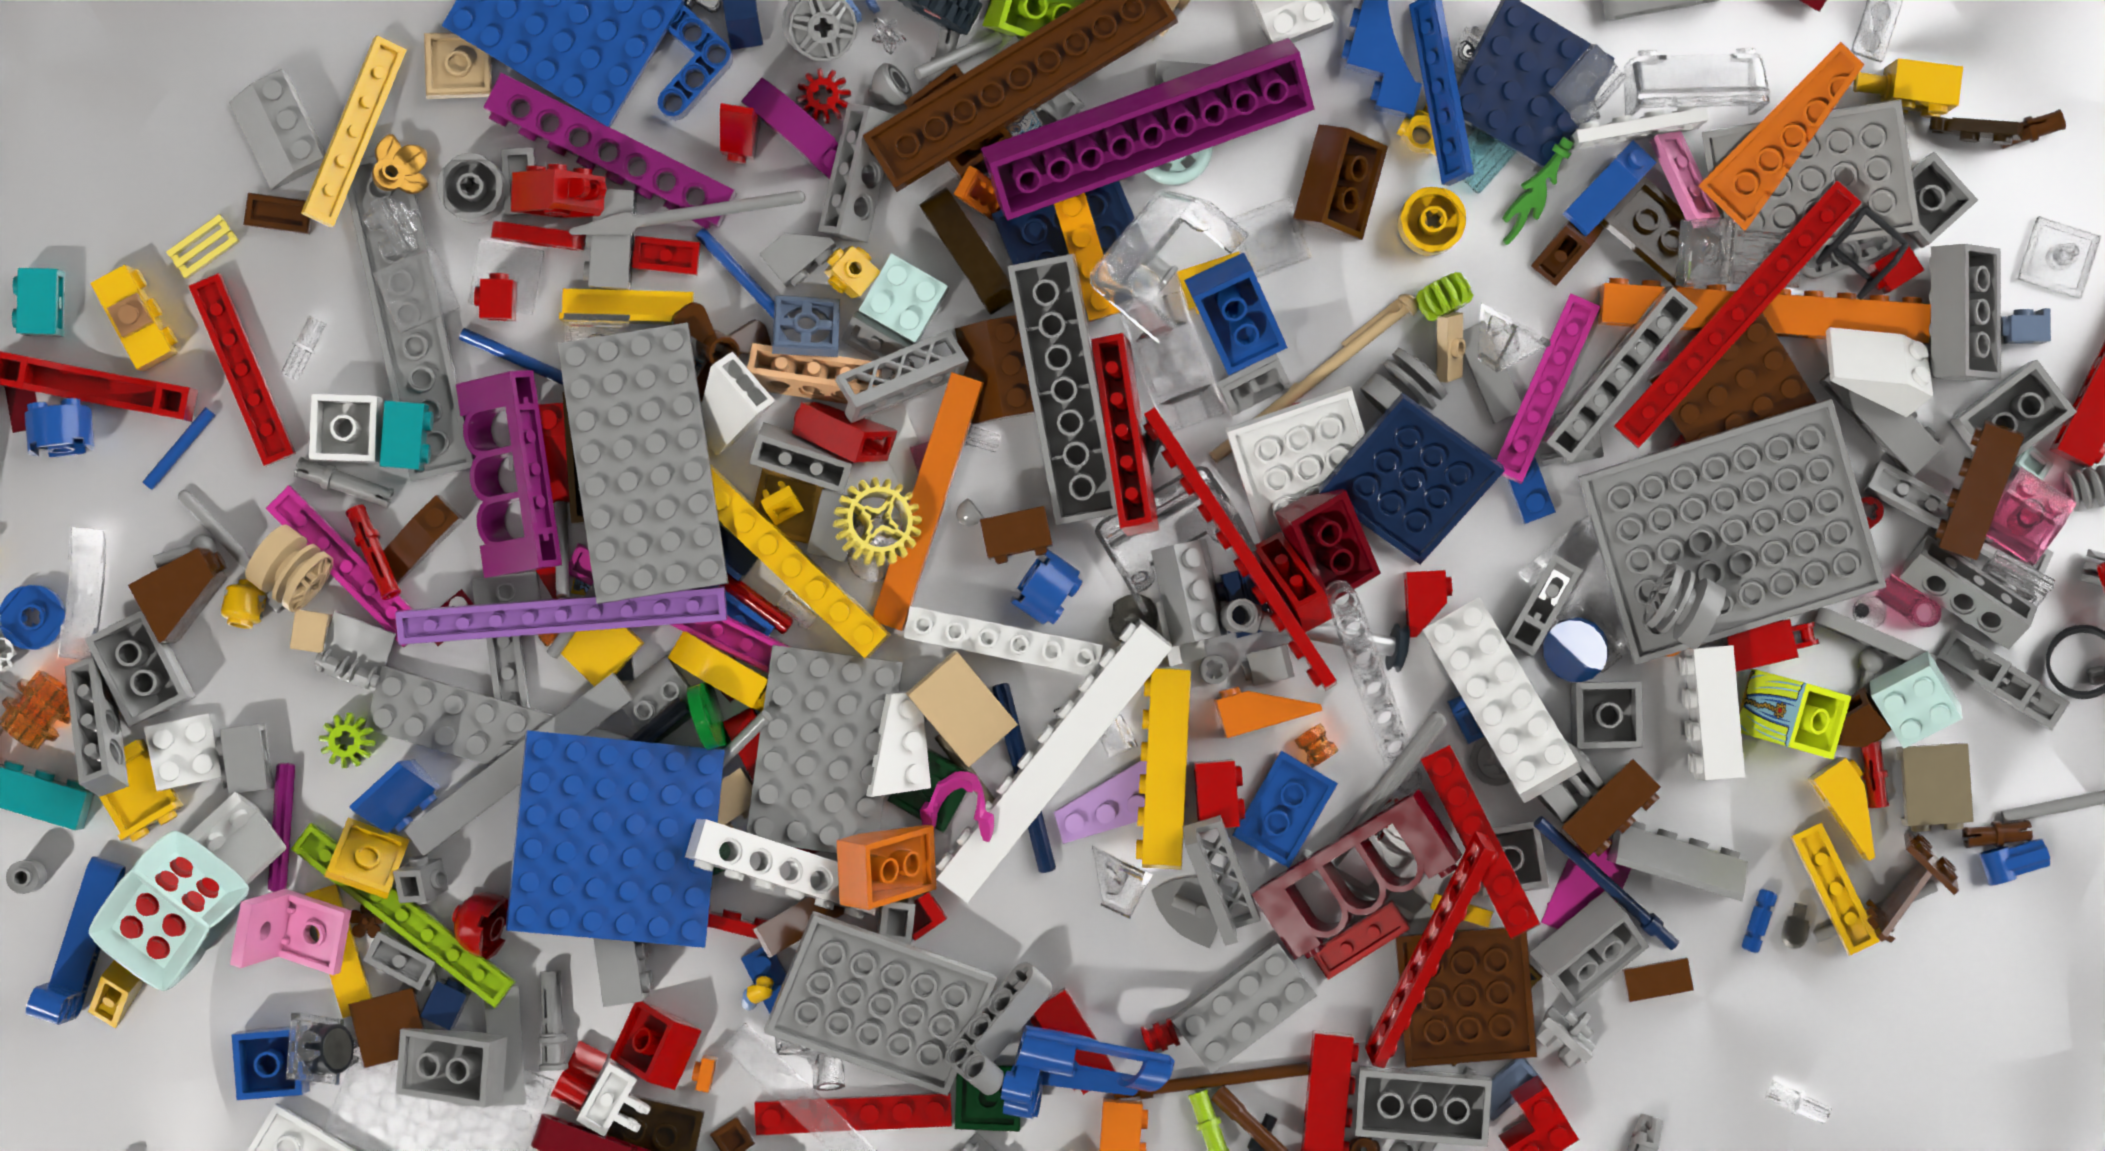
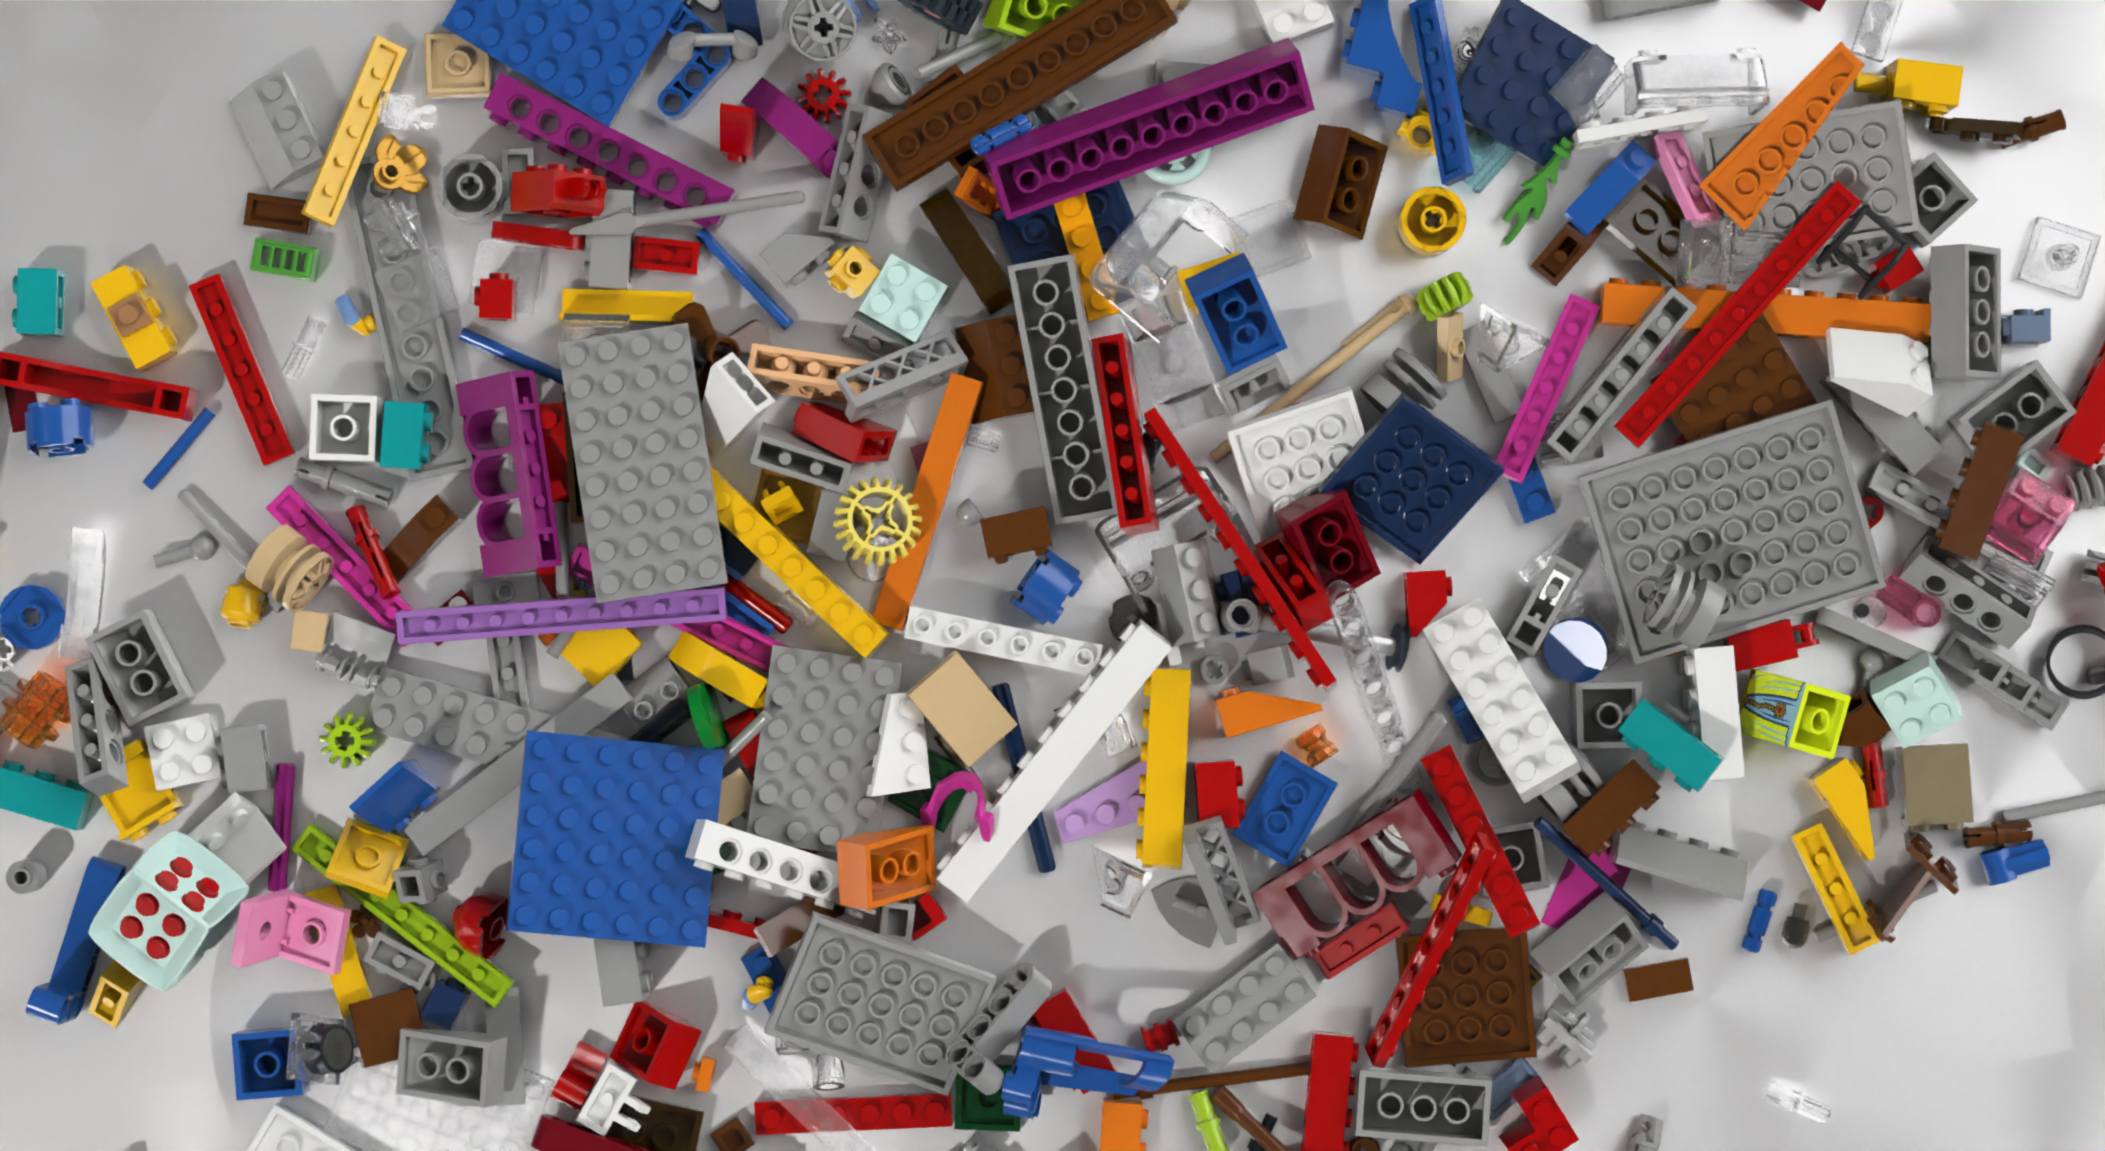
(179, 592): reddish brown slope -> none
(195, 236): light yellow tile -> none
(310, 264): none -> bright green slope
(351, 317): none -> arm
(400, 112): none -> clear plate
(552, 1035): light grey pin -> none
(682, 44): none -> light grey bar
(826, 306): sand blue piece -> none
(1000, 134): none -> blue axle
(1670, 746): none -> teal brick

